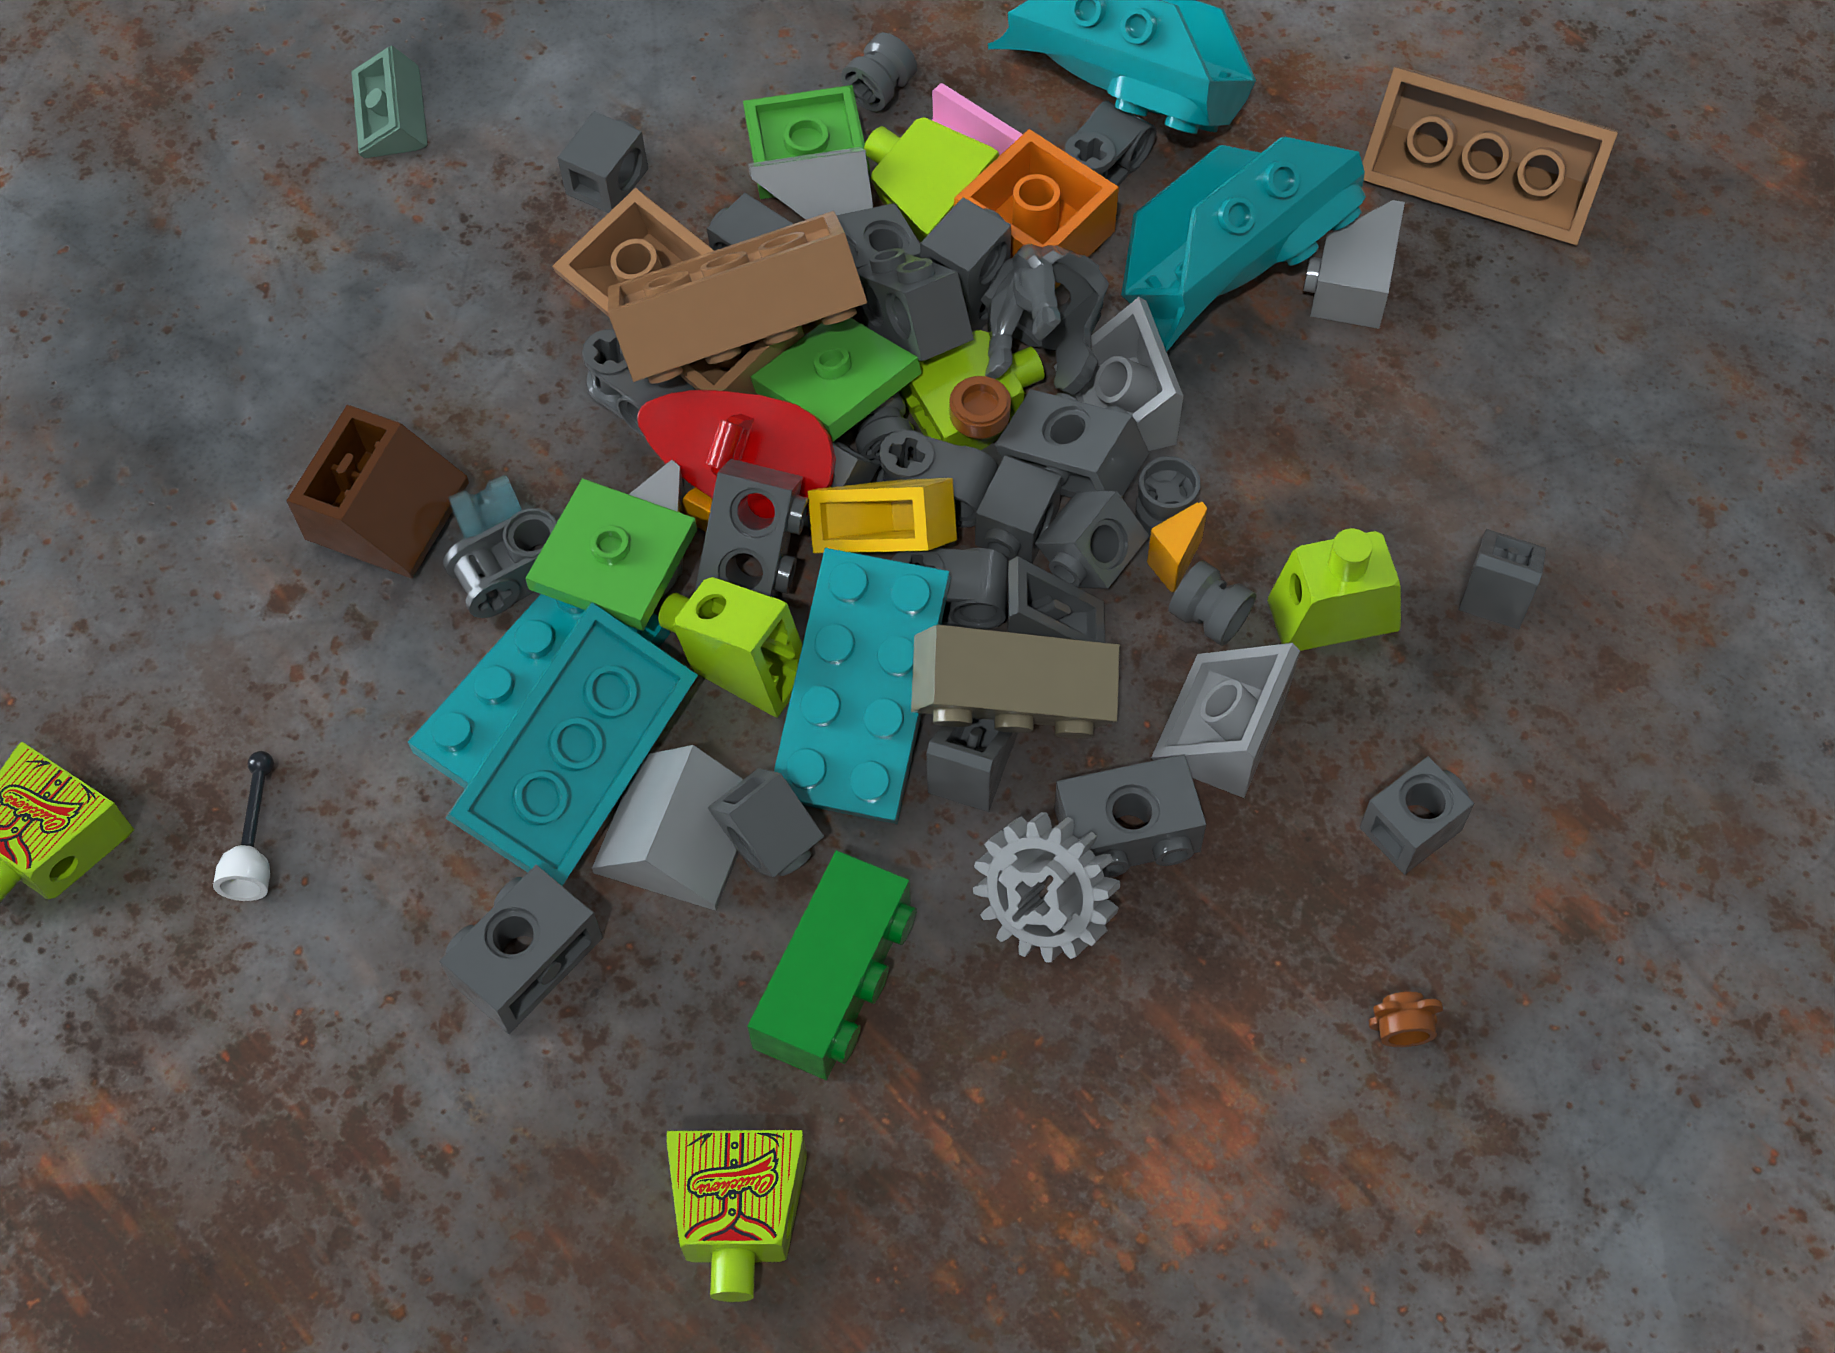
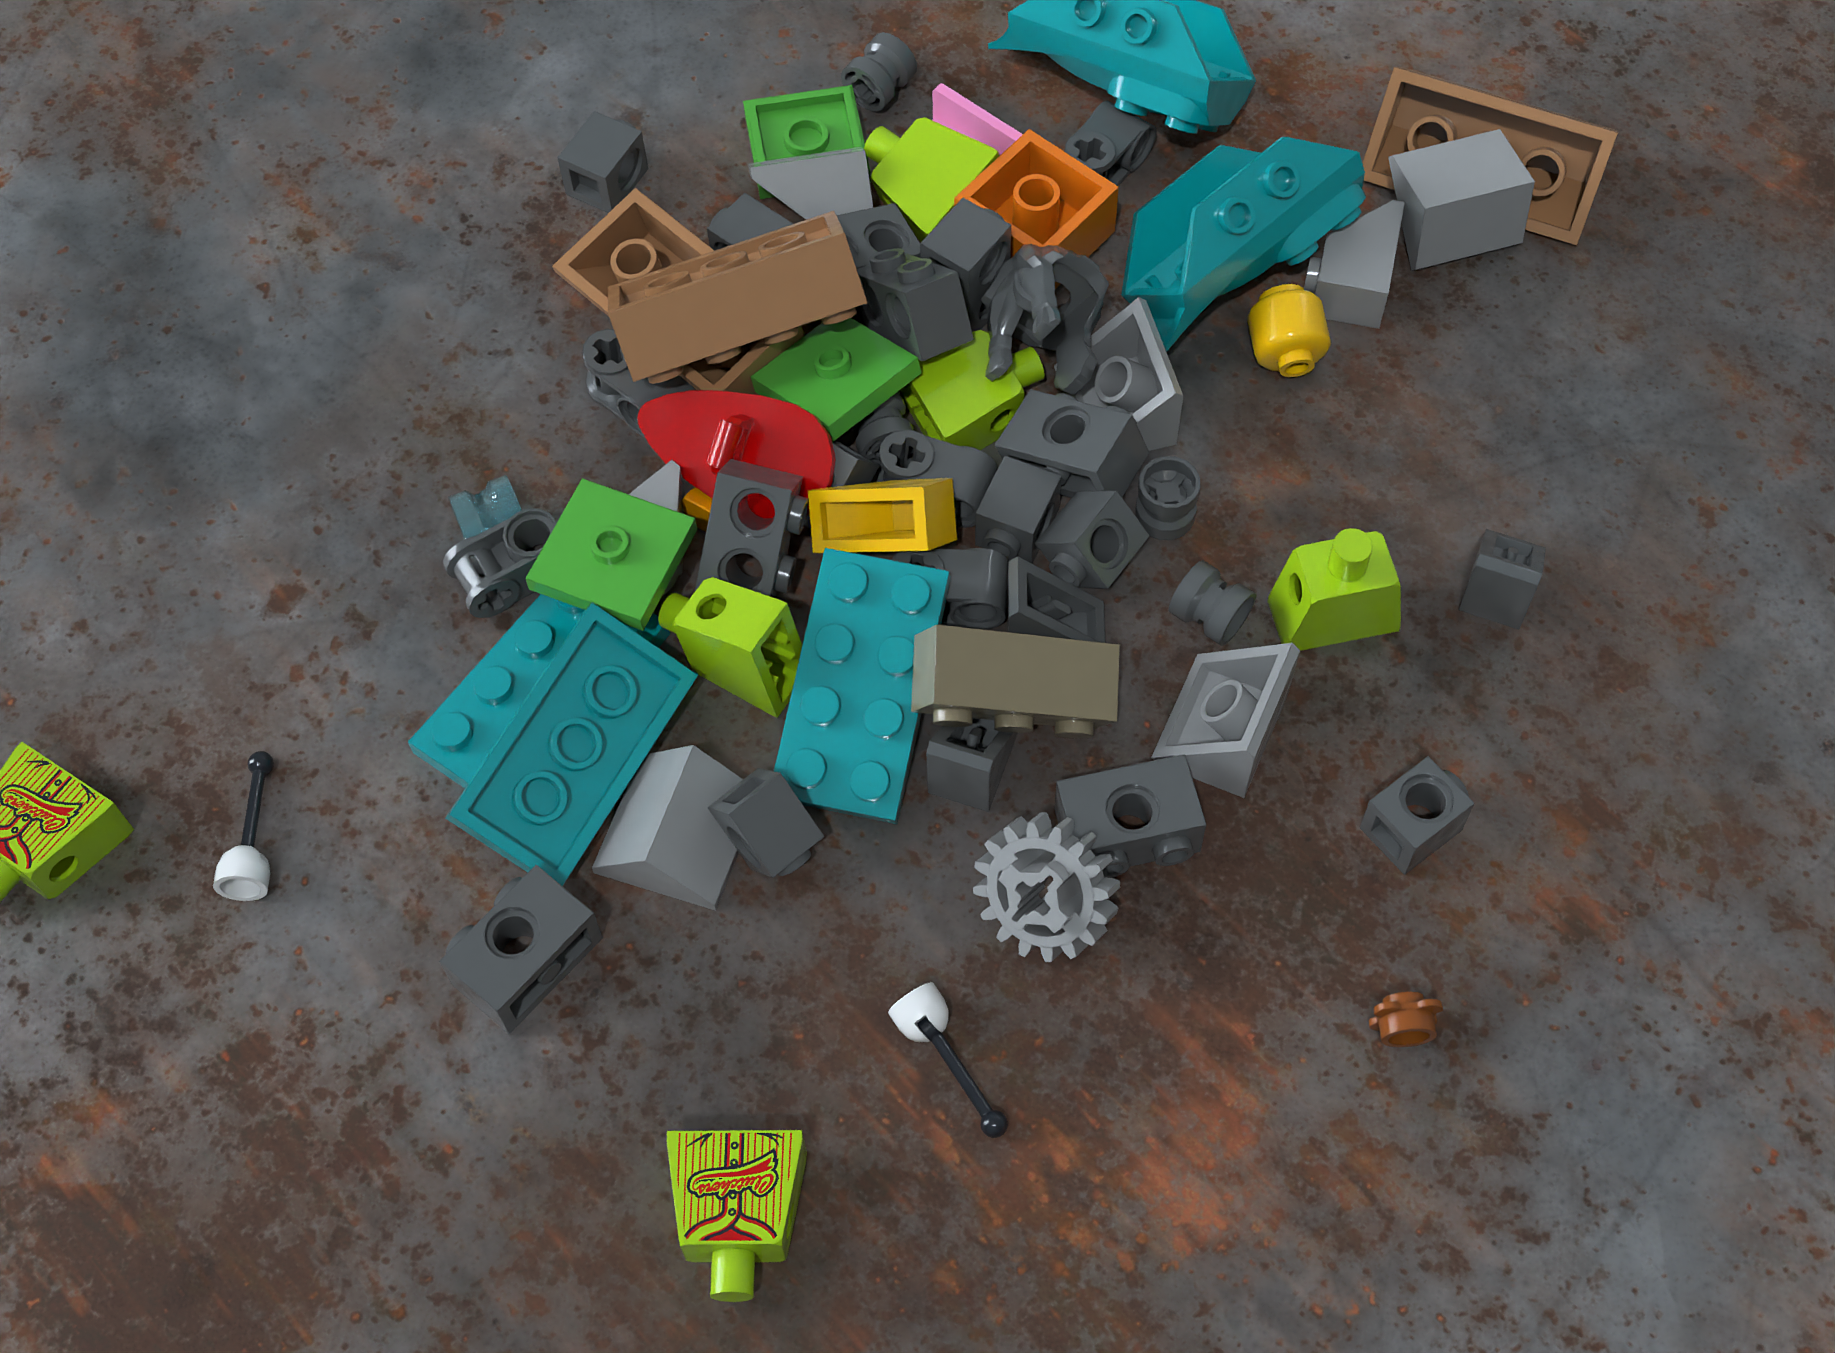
(375, 492): reddish brown slope -> none
(388, 105): sand green slope -> none
(833, 966): green brick -> none
(923, 1018): none -> hinge
(979, 407): dark orange tile -> none
(1175, 544): light orange slope -> none
(1288, 330): none -> yellow head
(1461, 198): none -> light grey slope

